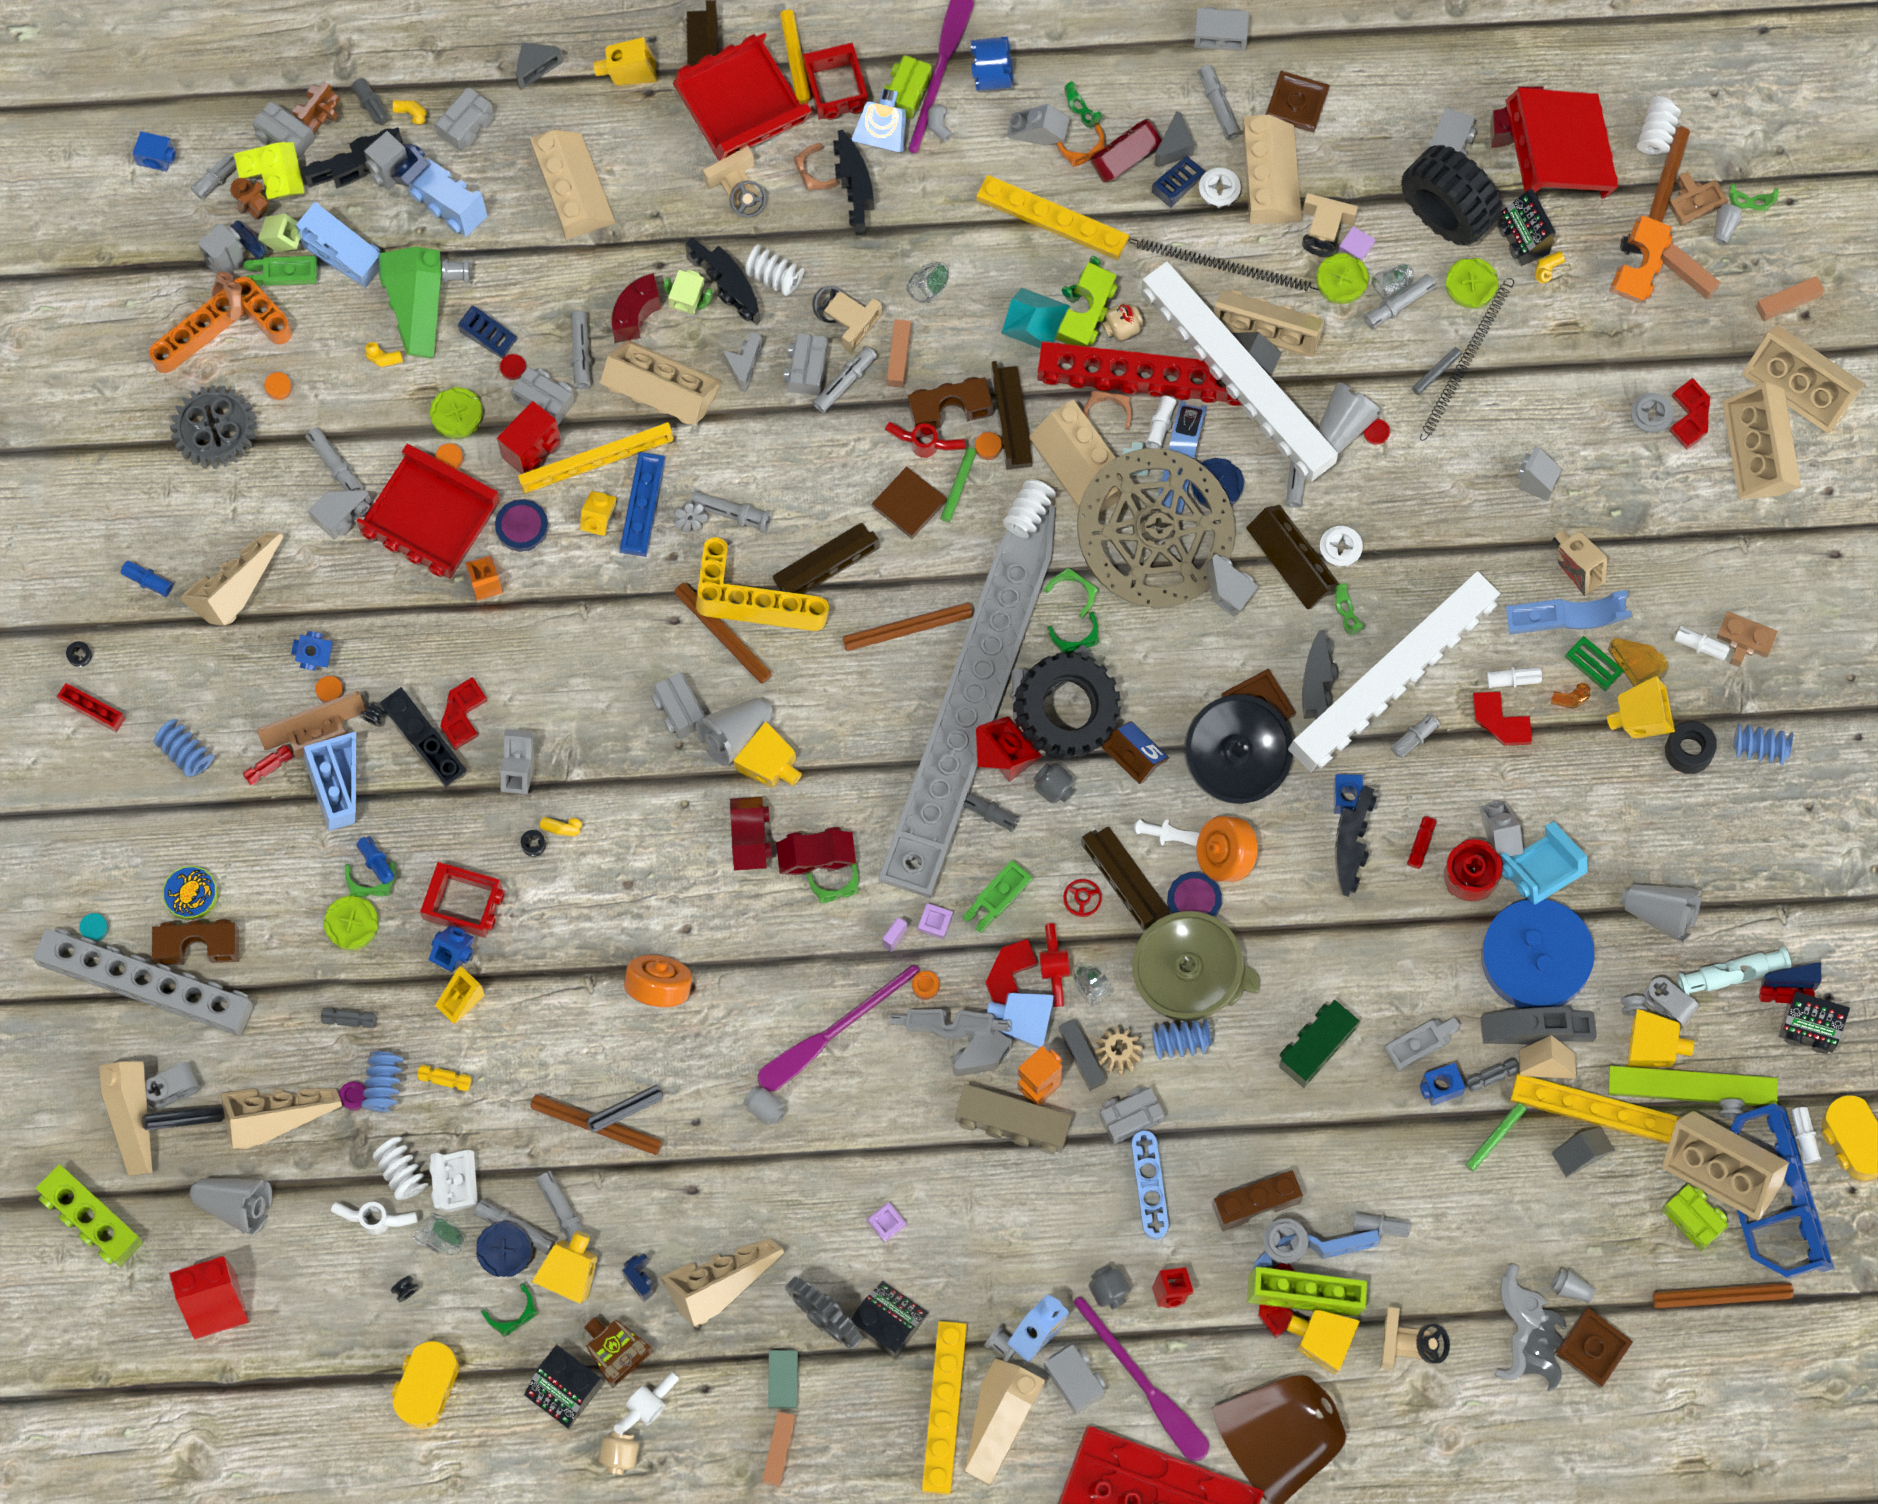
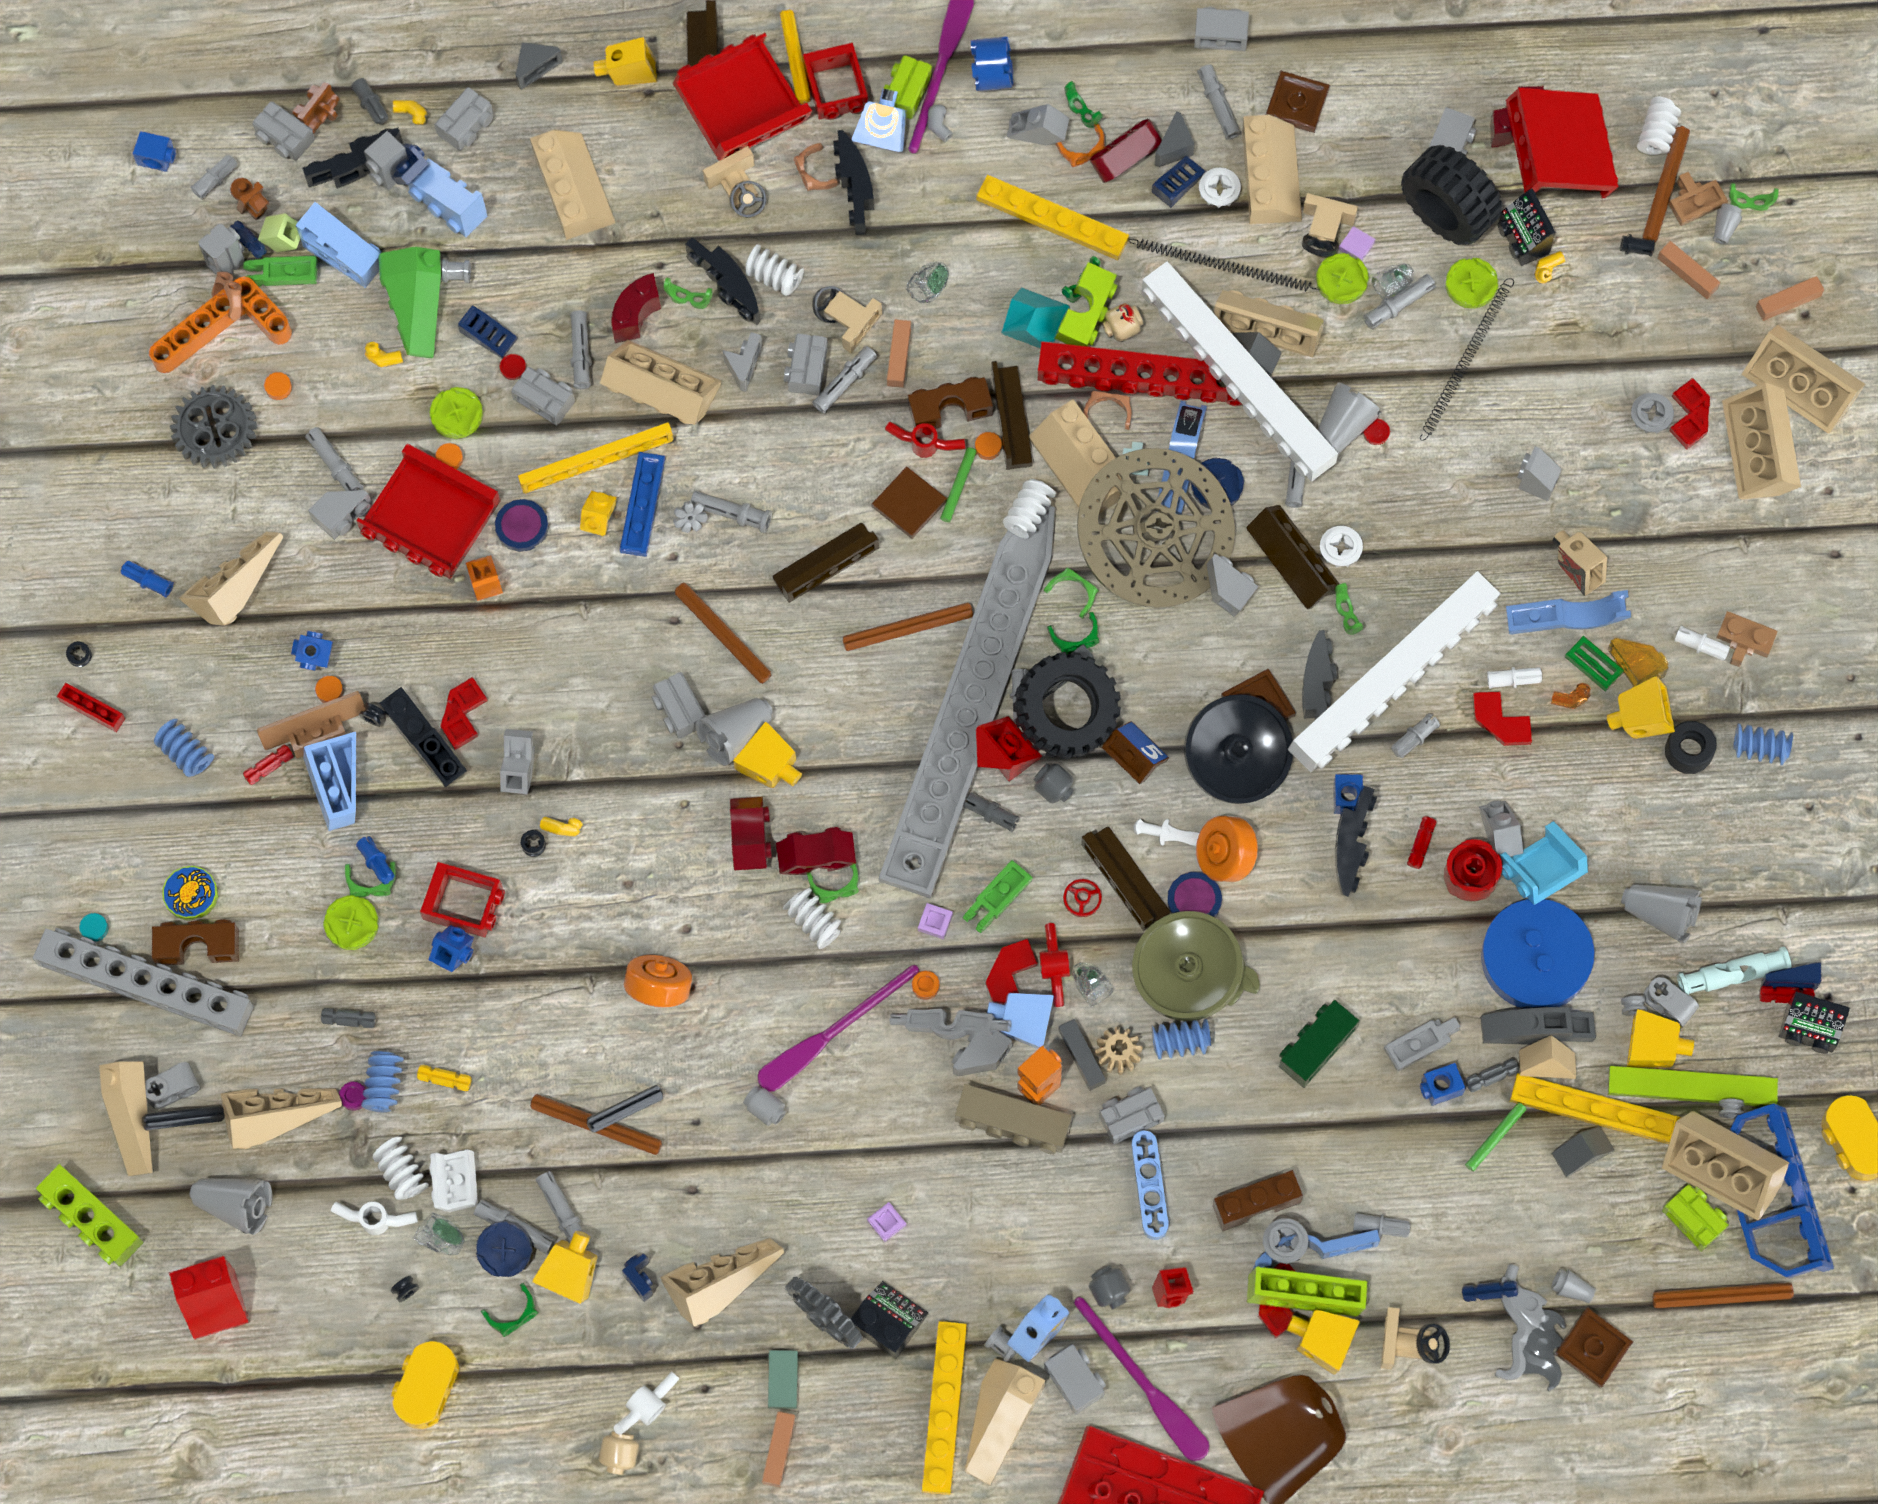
(276, 165): neon yellow brick -> none
(459, 995): yellow slope -> none
(529, 439): red brick -> none
(563, 1386): black slope -> none
(615, 1349): reddish brown torso -> none
(686, 291): yellowish green brick -> none
(751, 598): yellow beam -> none
(813, 918): none -> white piece
(894, 934): lavender tile -> none
(1161, 422): white pin -> none
(1436, 371): dark grey piece -> none
(1490, 1291): none -> dark blue axle
(1651, 239): orange arch -> none
(1805, 1135): white axle -> none

